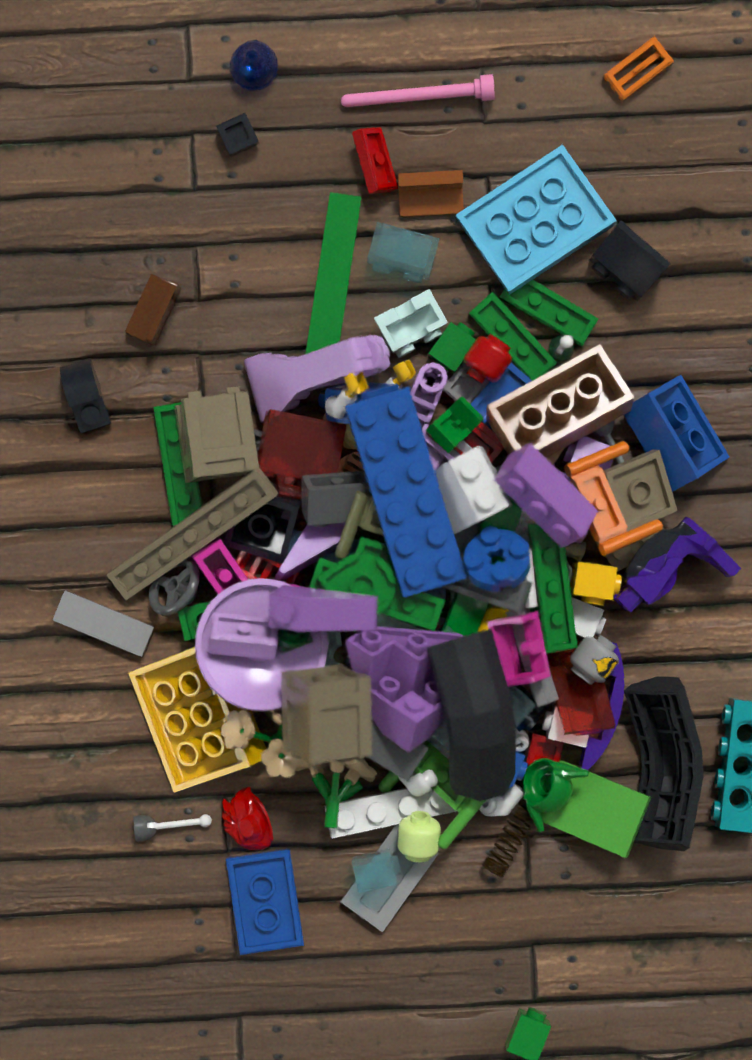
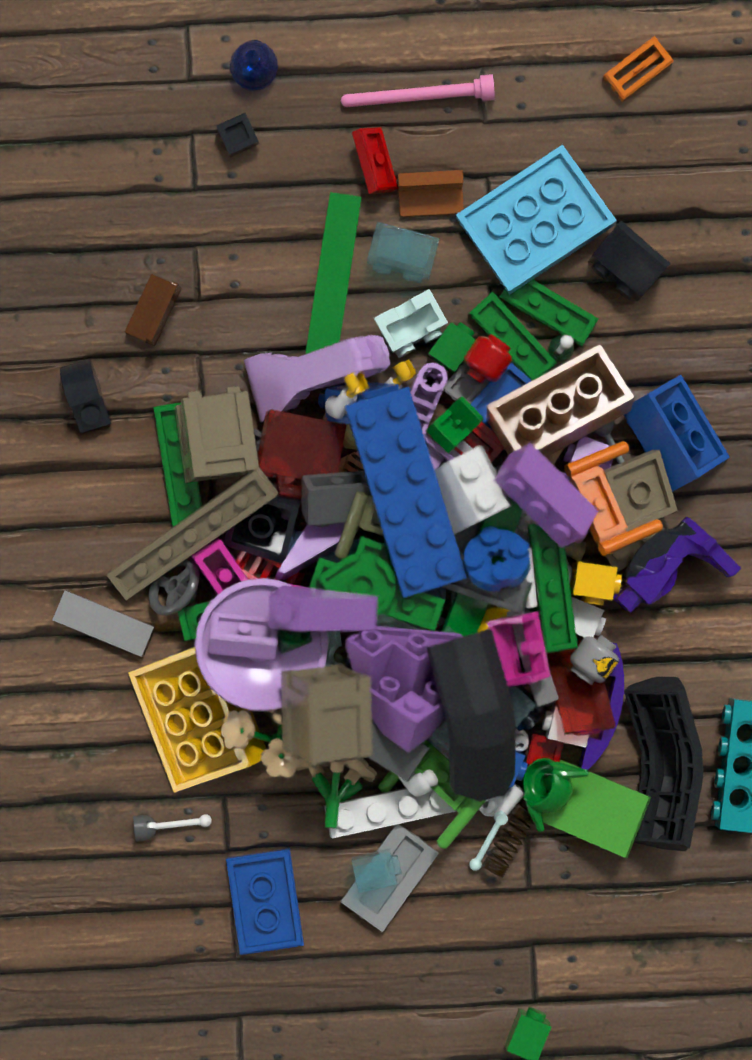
(247, 820): red hat -> none
(418, 836): yellowish green head -> none
(500, 819): none -> light aqua hinge

